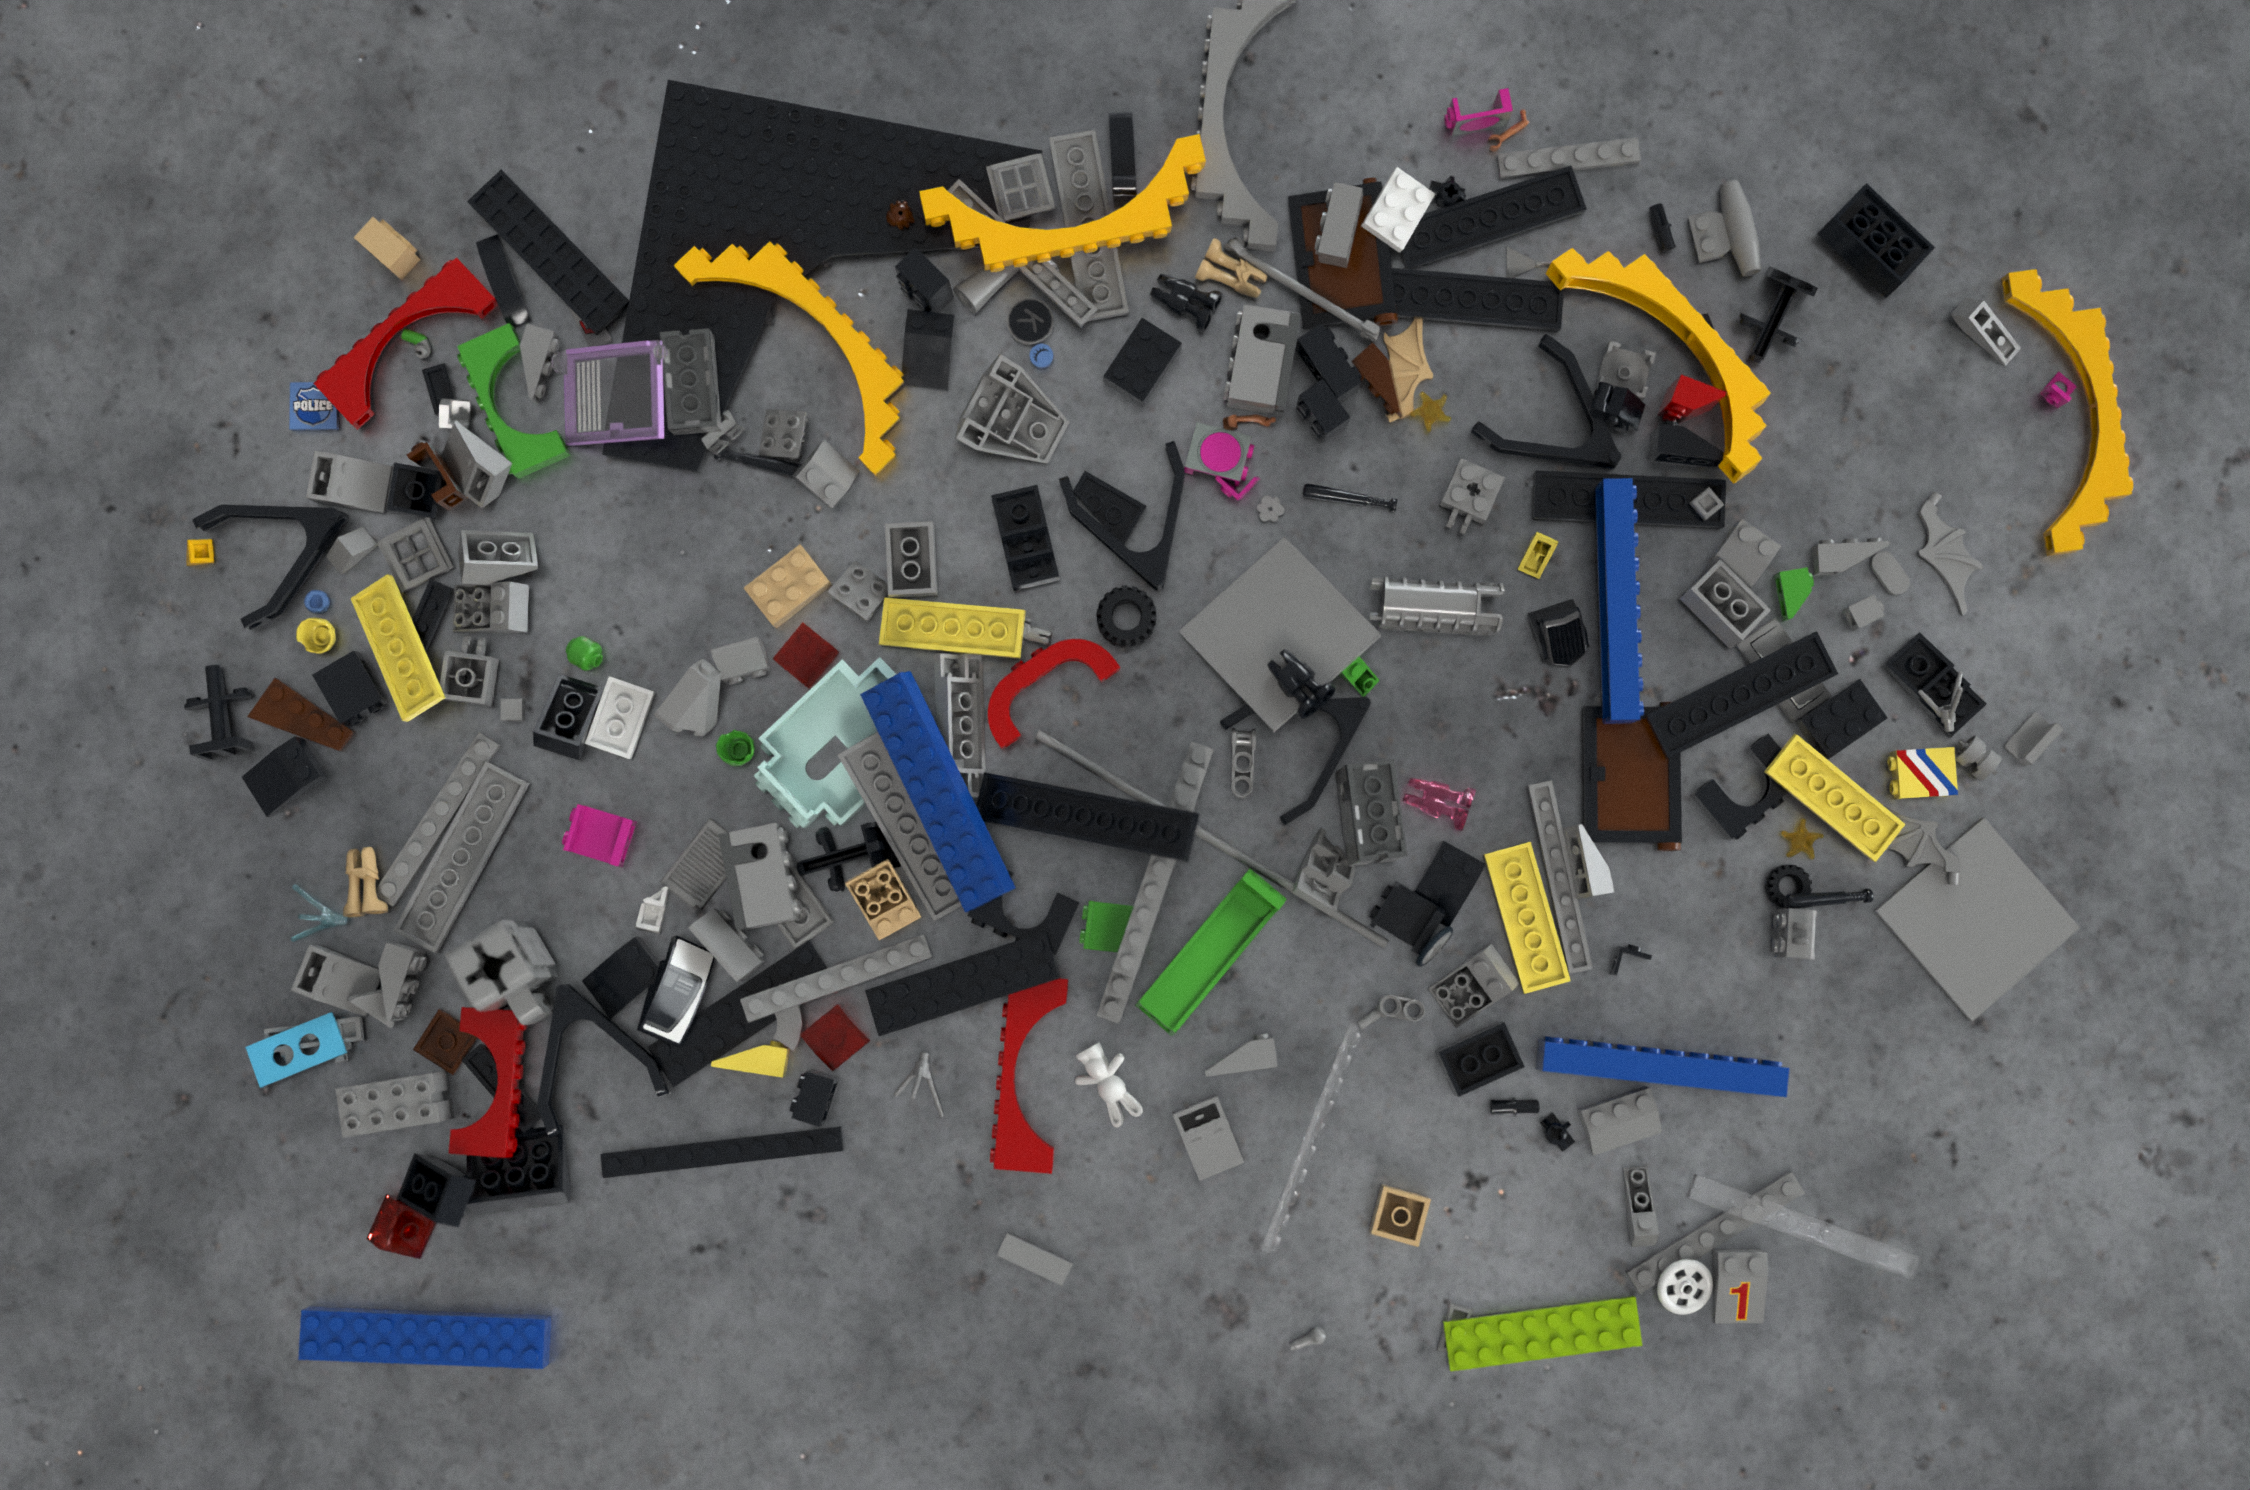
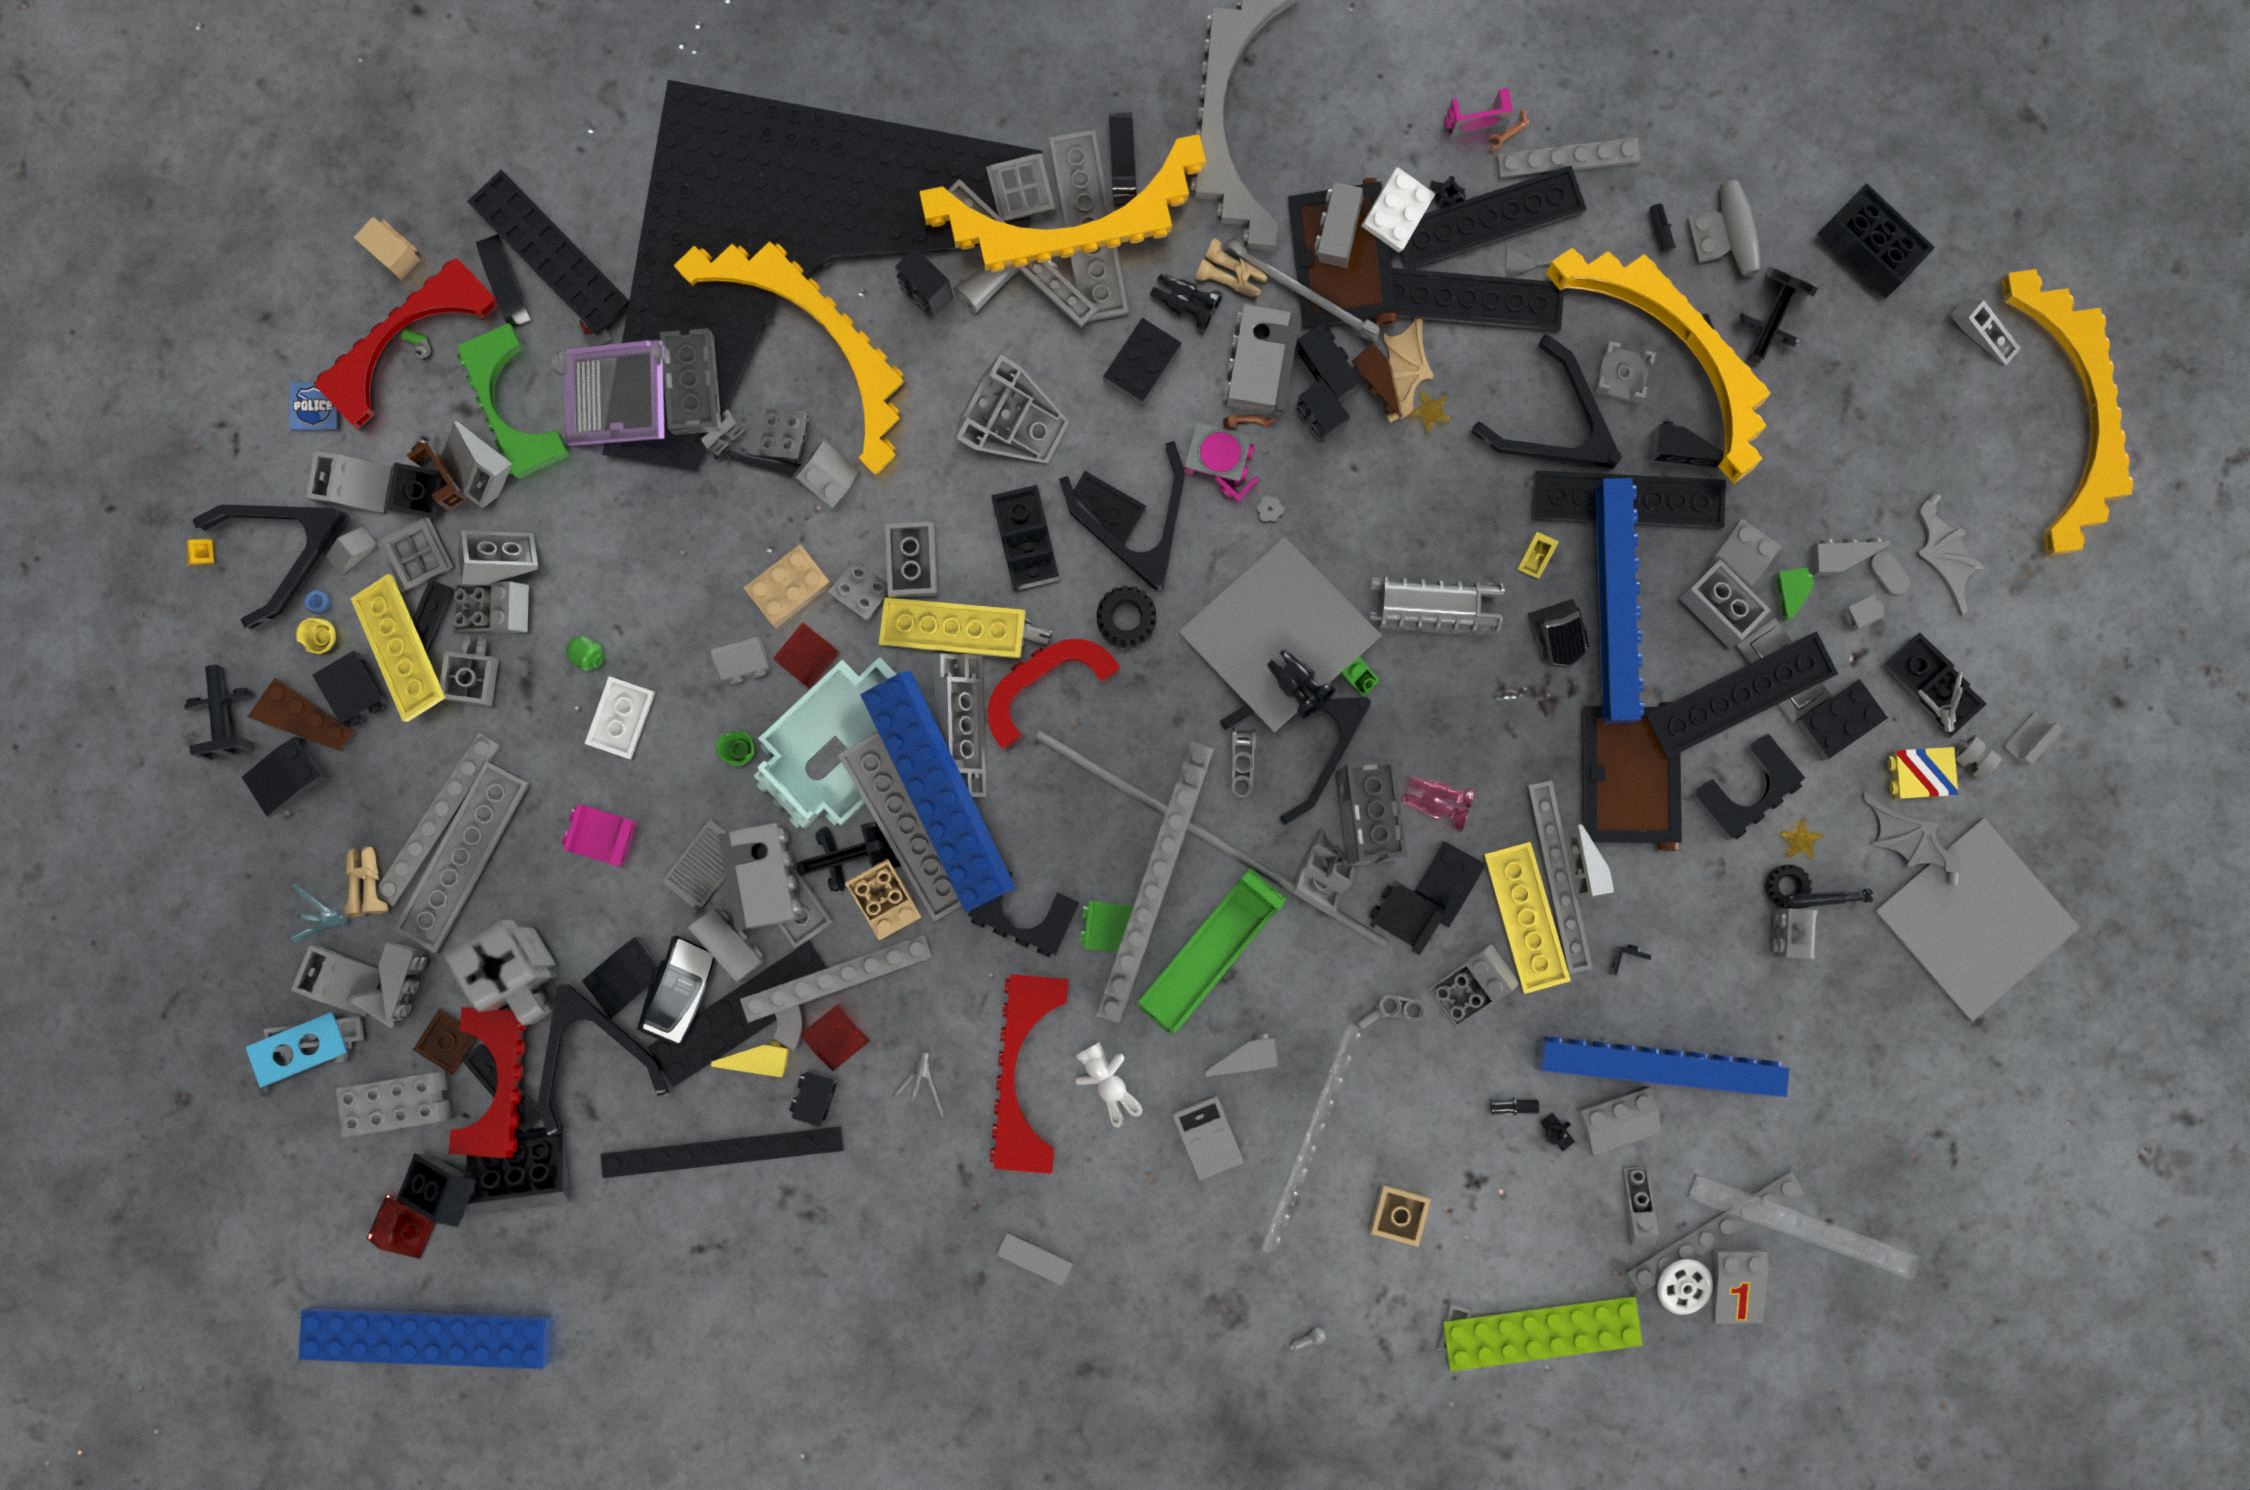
(438, 385): black tile -> none
(454, 410): light grey panel -> none
(512, 710): light grey piece -> none
(537, 353): light grey slope -> none
(567, 717): black slope -> none
(652, 912): white slope -> none
(693, 700): light grey slope -> none
(900, 221): reddish brown animal -> none
(928, 349): black slope -> none
(963, 984): black plate -> none
(1030, 321): black tile -> none
(1041, 356): medium blue tile -> none
(1087, 817): black plate -> none
(1341, 496): black piece -> none
(1434, 946): wheel -> none
(1457, 495): light grey hinge -> none
(1479, 1059): black brick -> none
(1618, 407): black hinge -> none
(1688, 399): red slope -> none
(1706, 503): light grey tile -> none
(1834, 797): light yellow plate -> none
(2054, 394): dark pink bracket -> none

